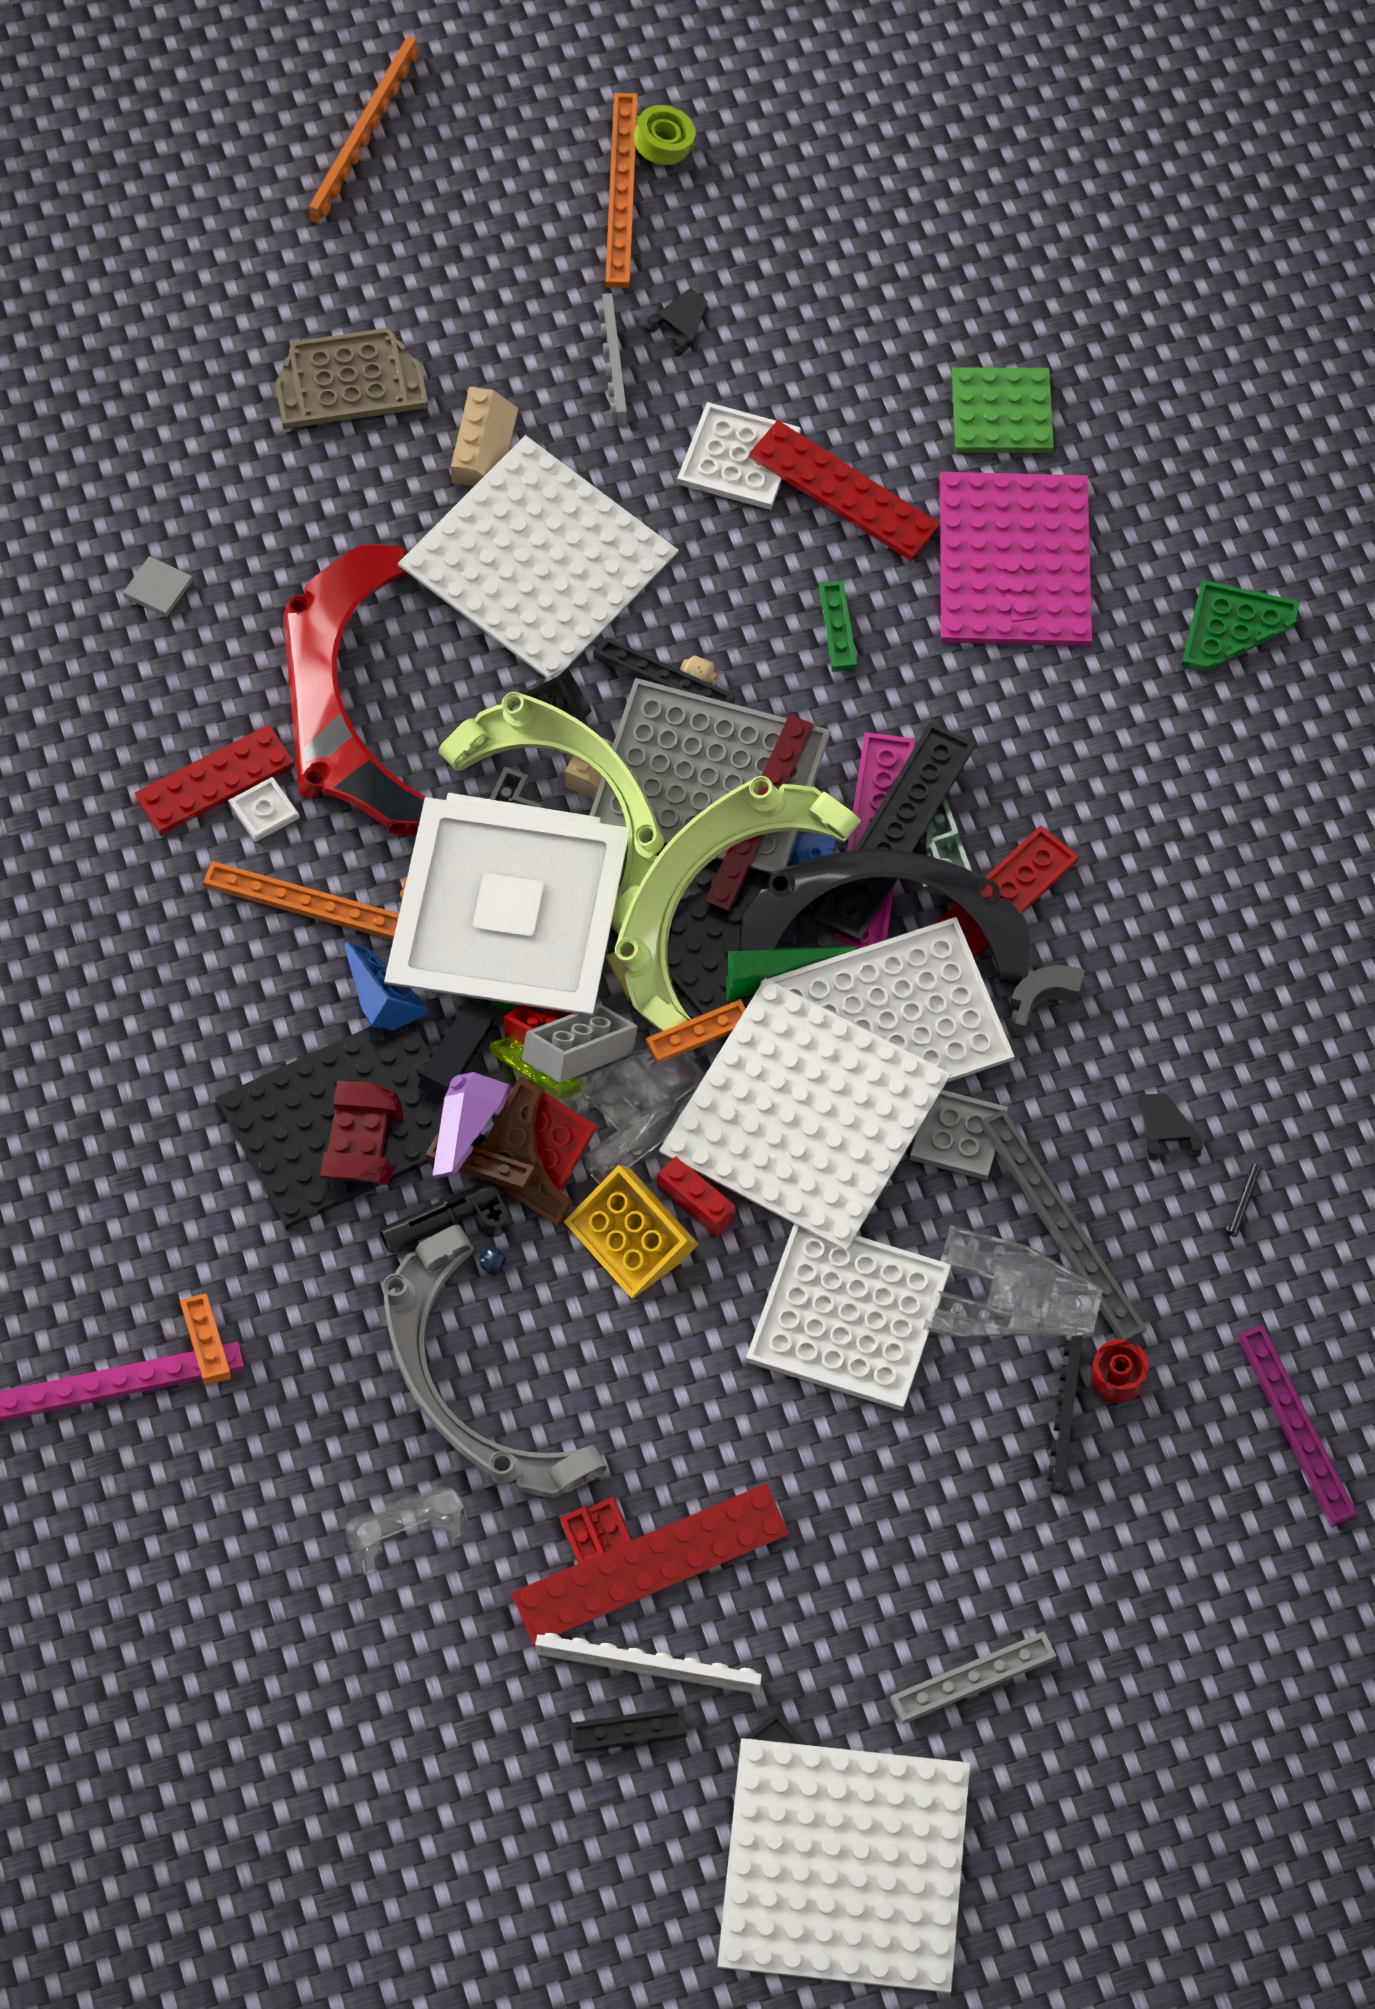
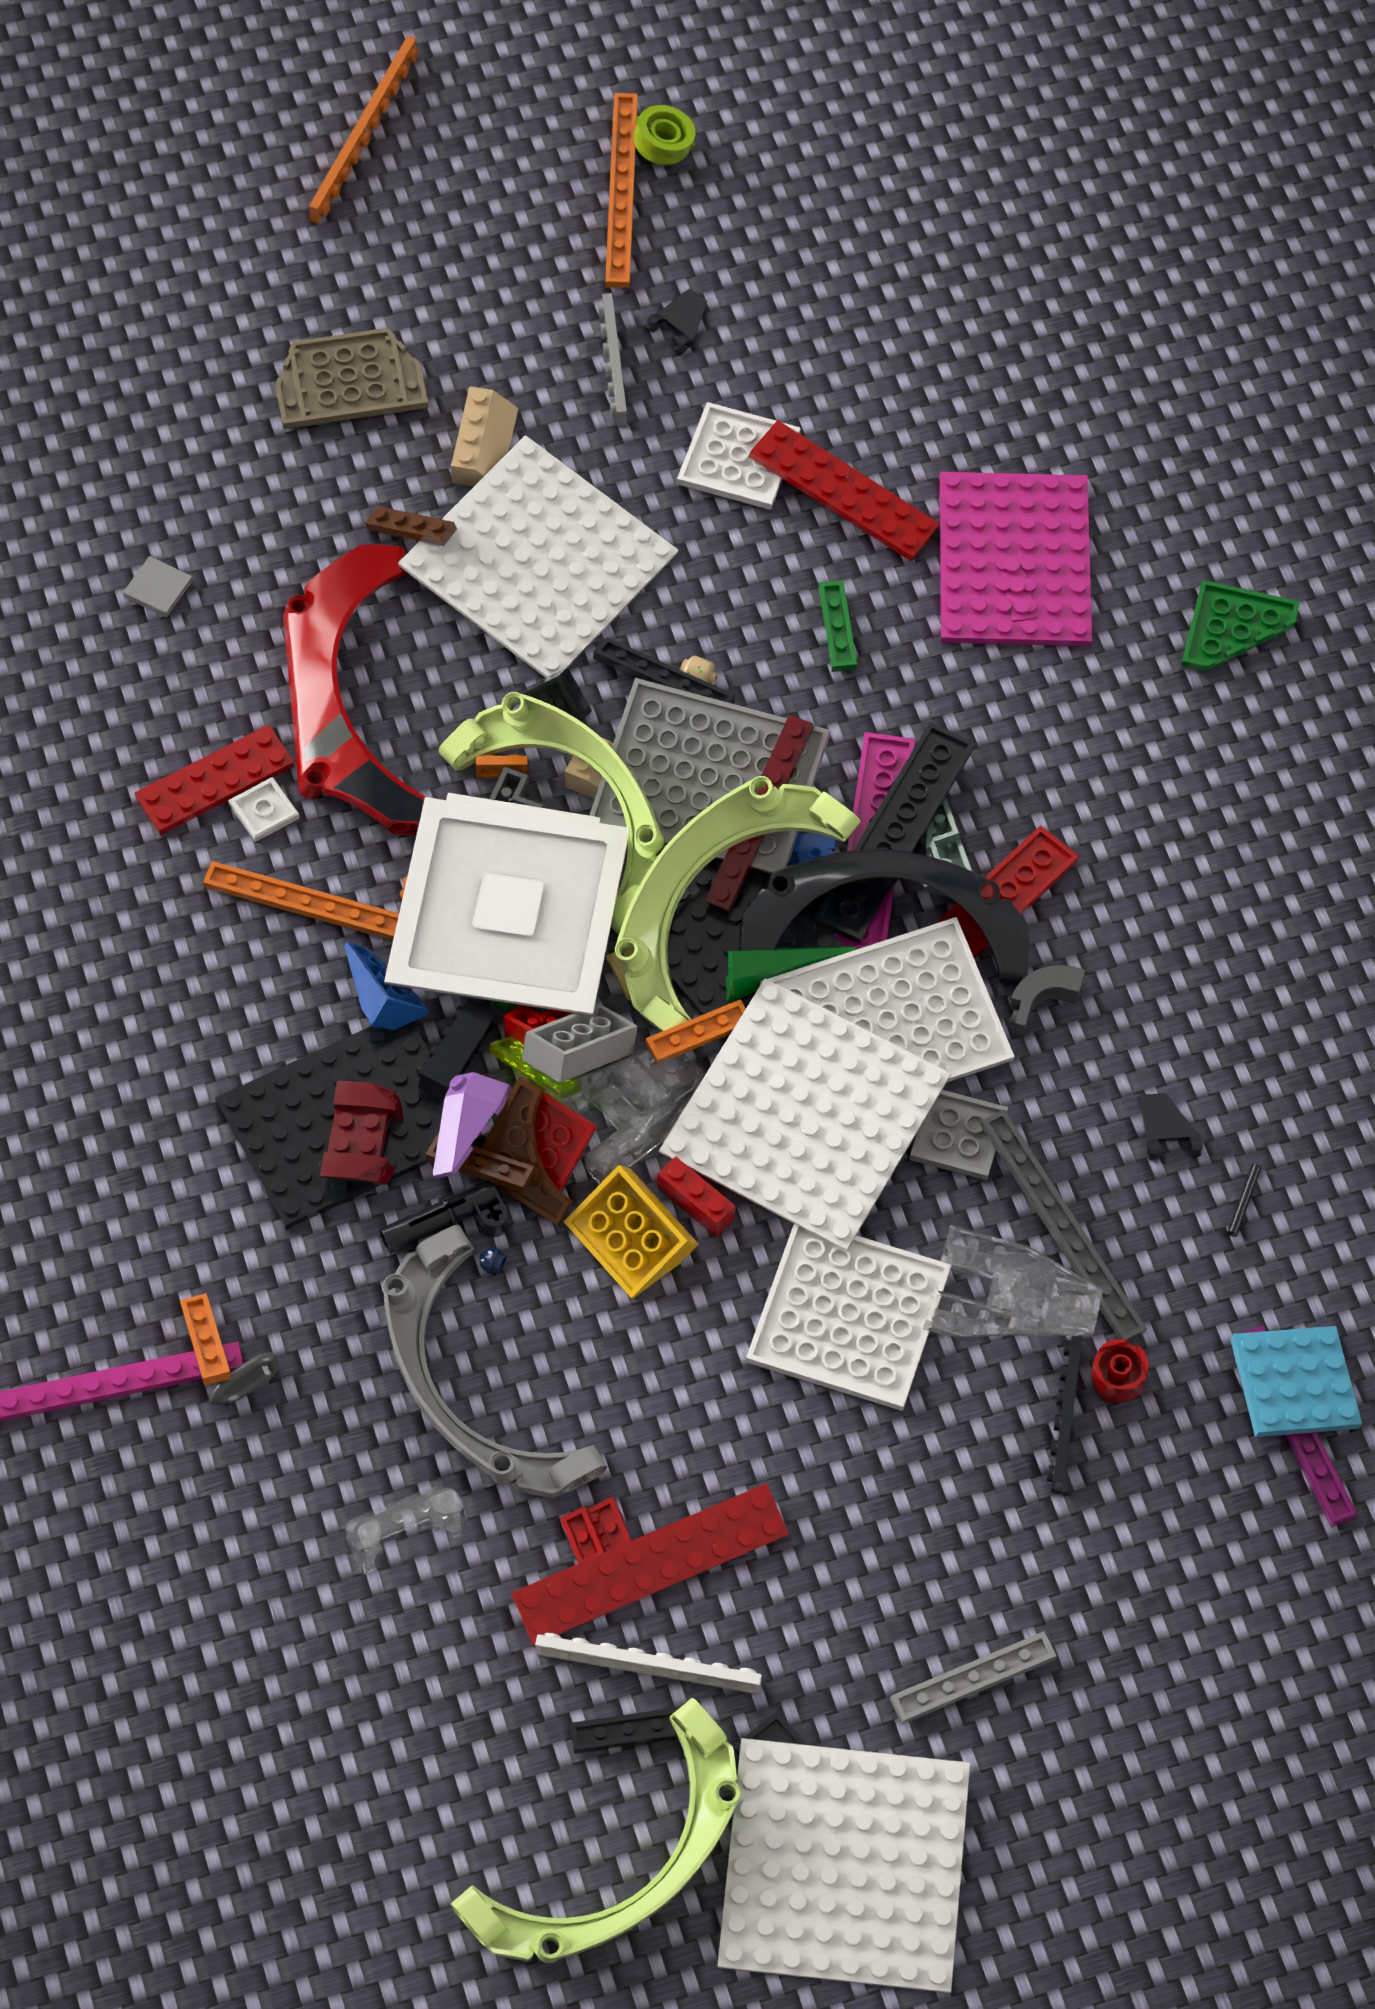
(245, 1379): none -> dark grey piece
(411, 526): none -> reddish brown plate
(492, 766): none -> orange plate
(710, 1770): none -> yellowish green panel
(1002, 410): bright green plate -> none
(1295, 1381): none -> medium azure plate

